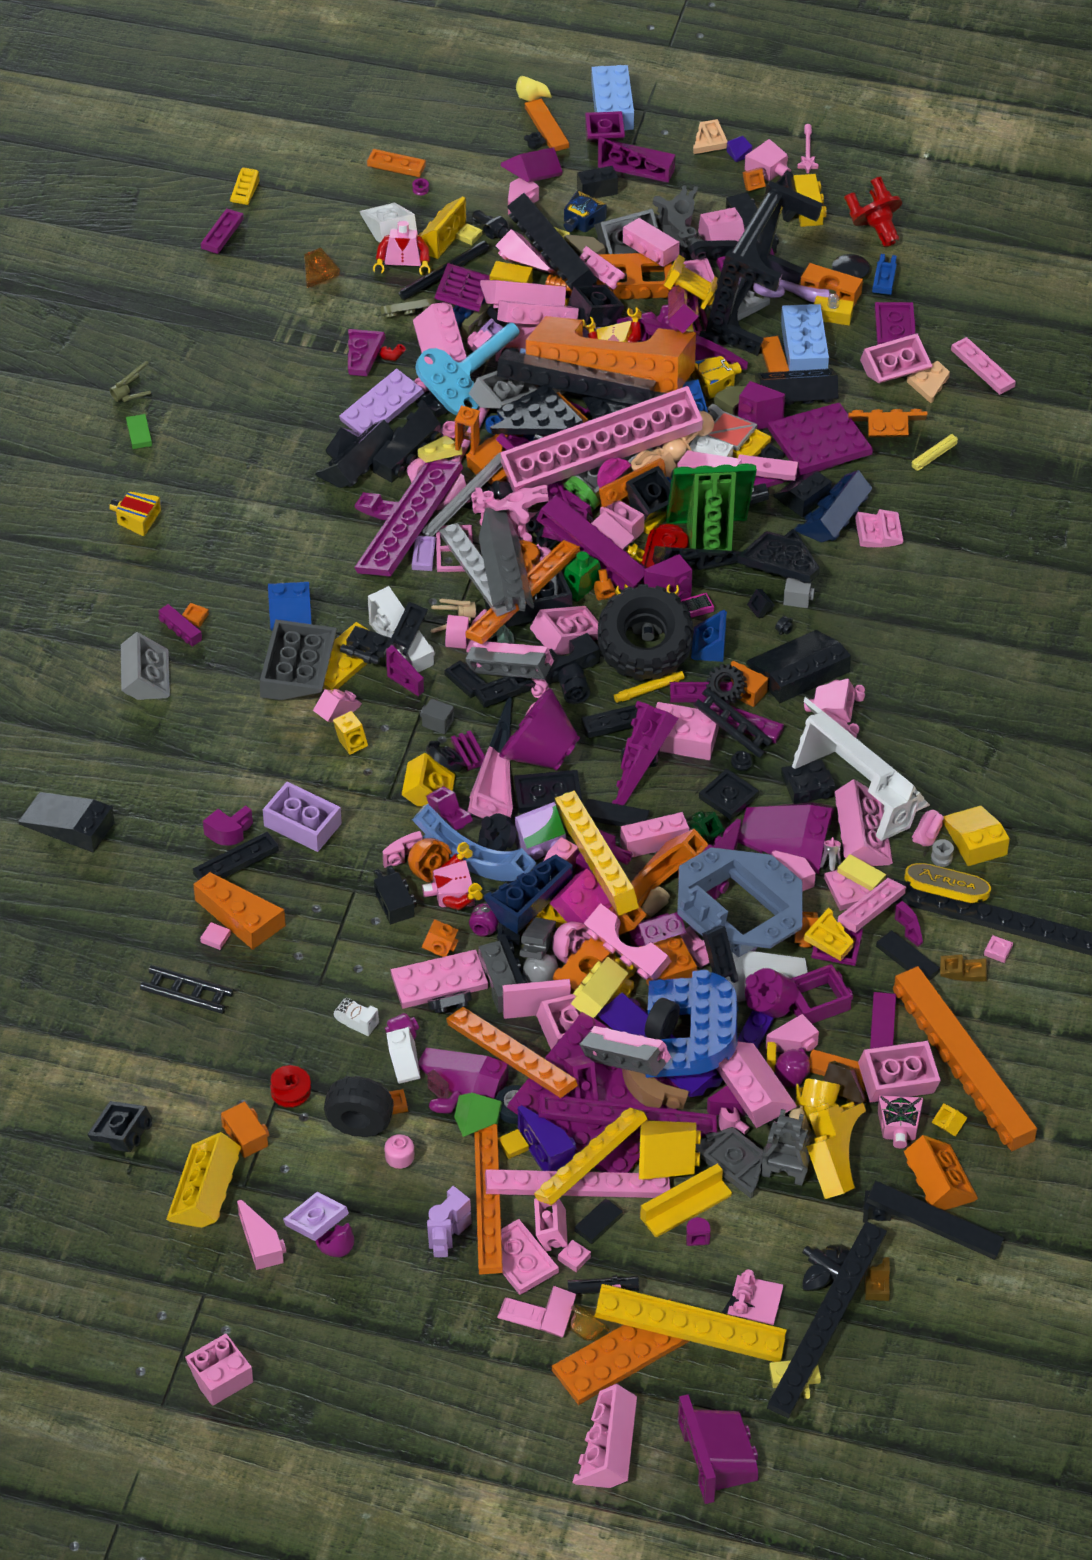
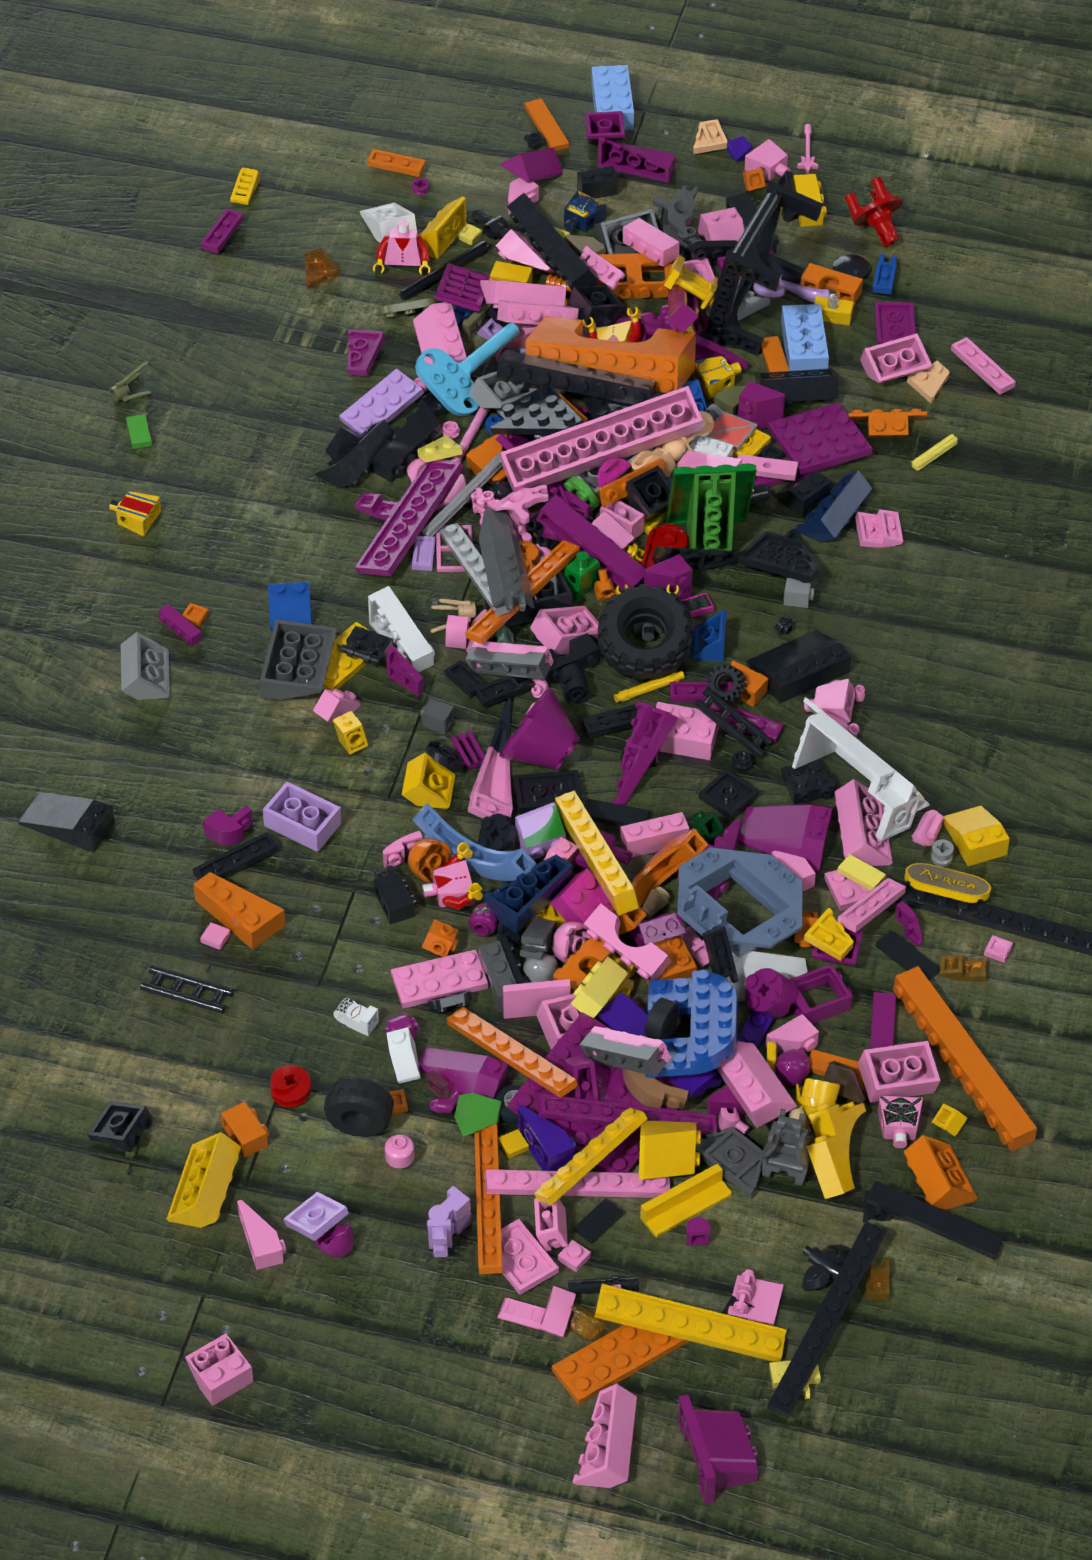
(392, 355): red arm -> none
(408, 626): black hinge -> none
(447, 807): magenta brick -> none
(467, 428): orange window -> none
(476, 339): bright pink slope -> none
(531, 90): light yellow piece -> none
(760, 603): black tile -> none
(832, 848): flat silver piece -> none

